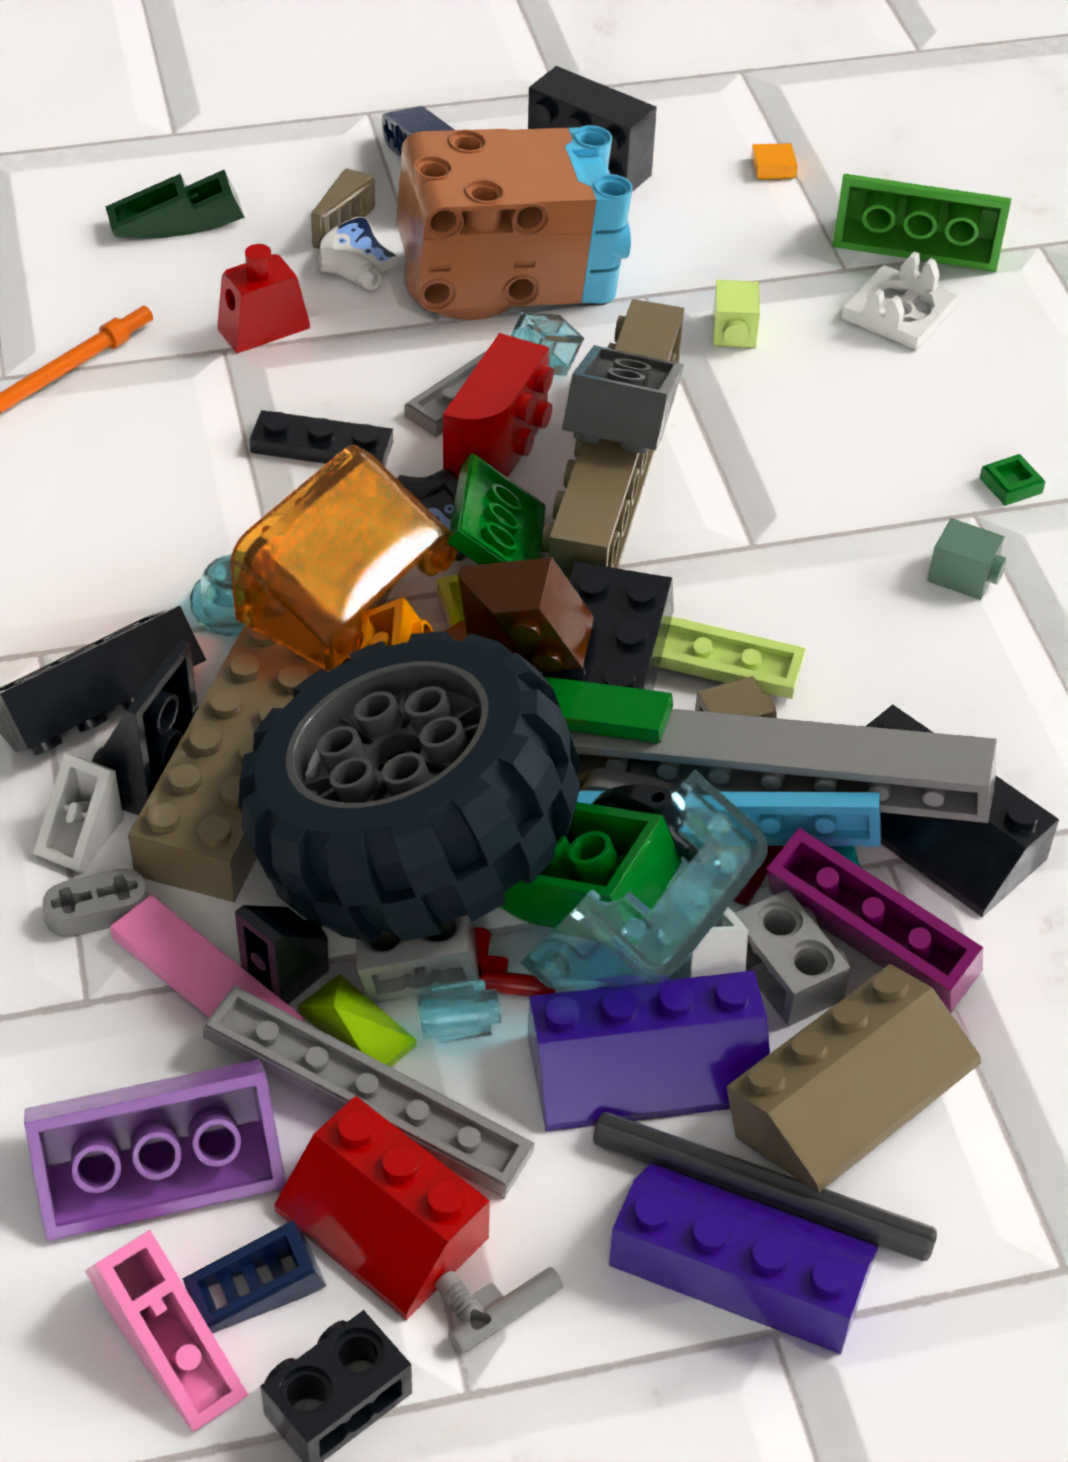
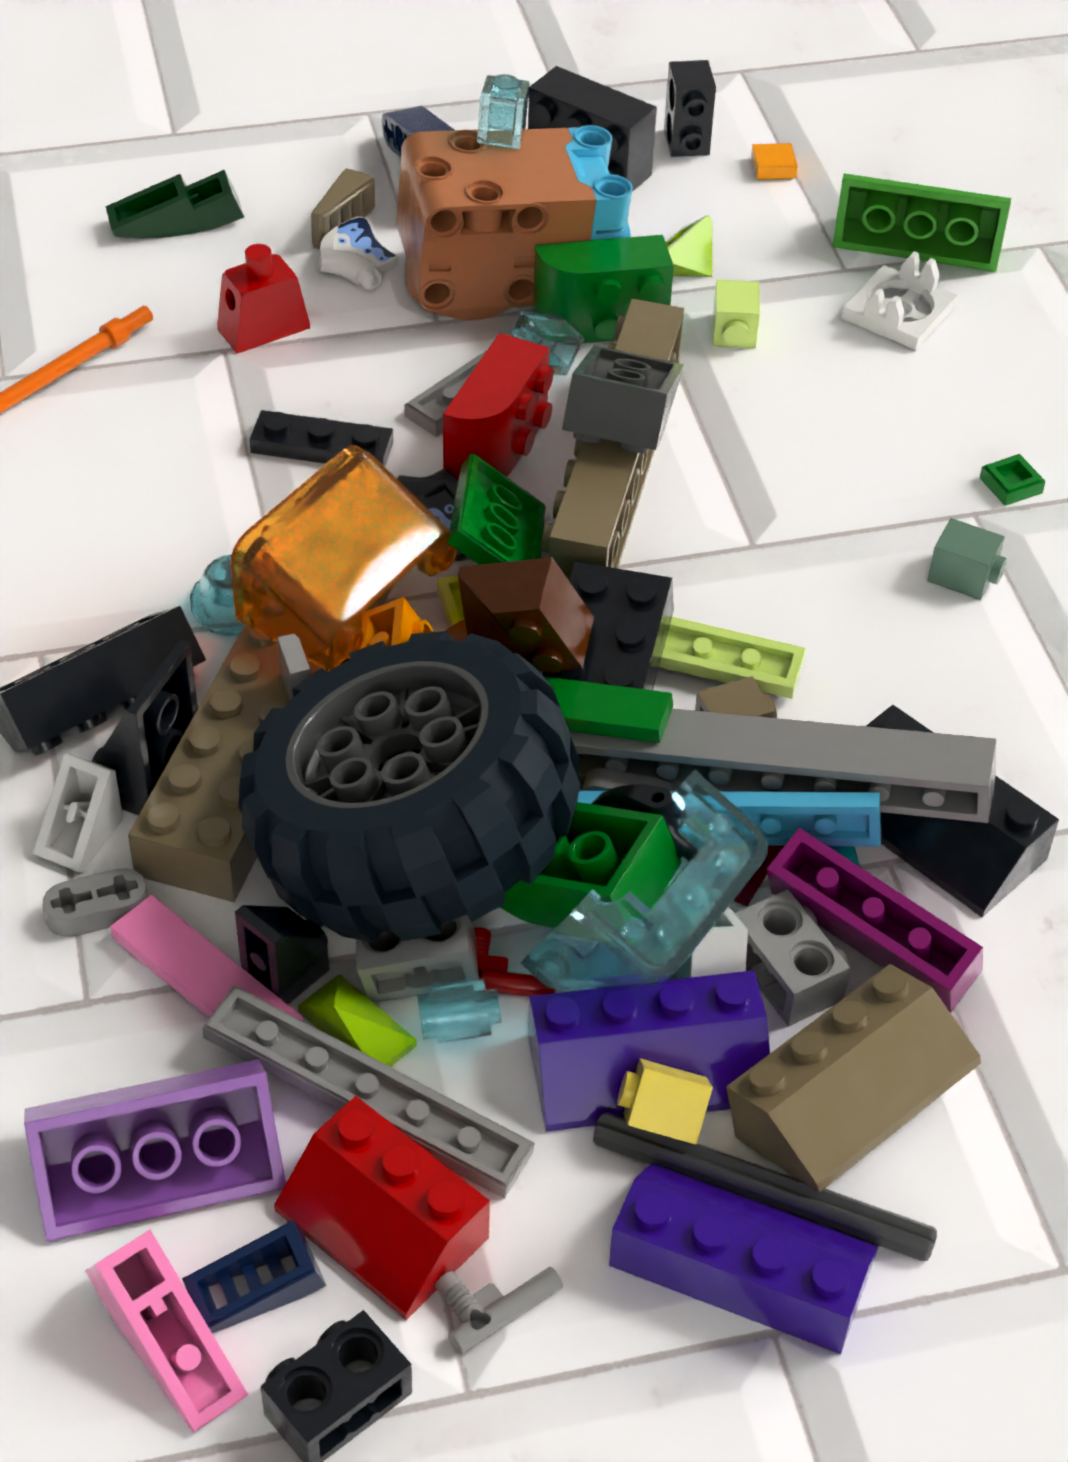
(292, 662): none -> light grey tile
(503, 111): none -> clear light blue brick
(598, 279): none -> green brick
(665, 1100): none -> light yellow brick
(689, 108): none -> black brick
(692, 249): none -> slope

